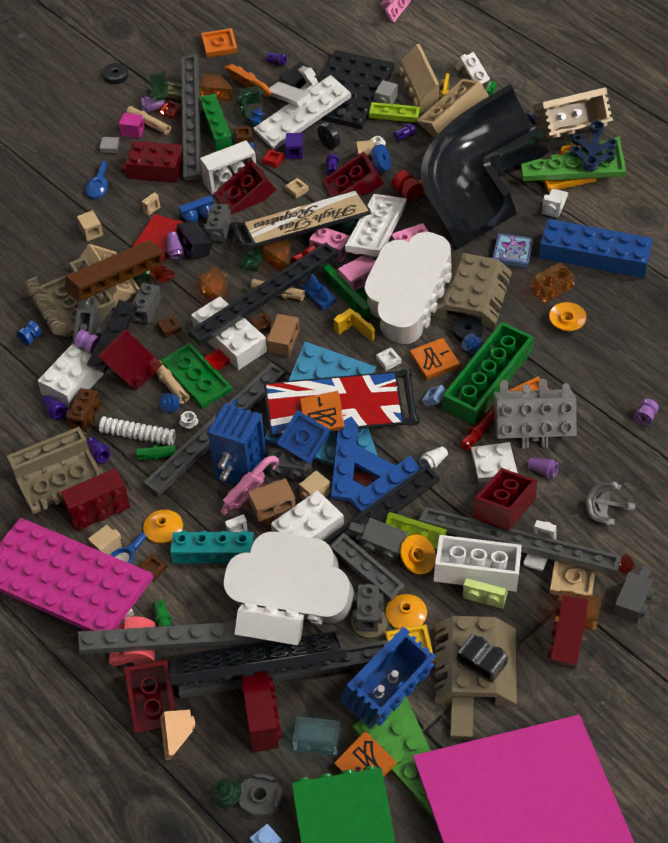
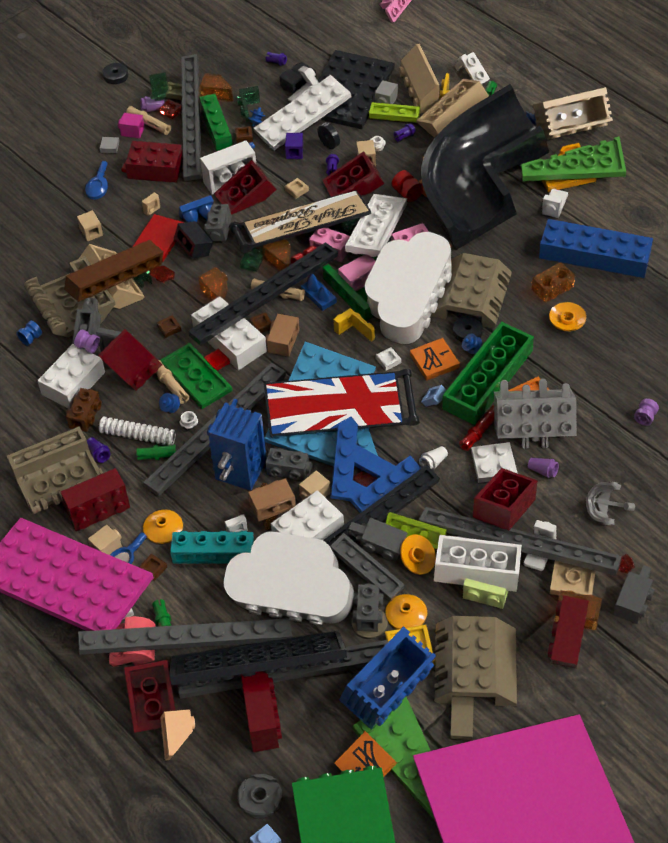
(54, 407): dark purple cone -> none
(117, 323): black plate -> none
(146, 301): dark grey brick -> none
(174, 246): medium lavender cone -> none
(219, 42): orange tile -> none
(226, 792): clear green cone -> none
(246, 78): orange plate -> none
(248, 482): bright pink plate -> none
(269, 623): white brick -> none
(273, 158): red tile -> none
(290, 94): white tile -> none
(303, 437): blue plate -> none
(316, 735): clear light blue brick -> none
(325, 410): orange tile -> none
(381, 158): blue piece -> none
(482, 658): black brick -> none
(513, 250): tile -> none
(592, 162): dark blue plant -> none

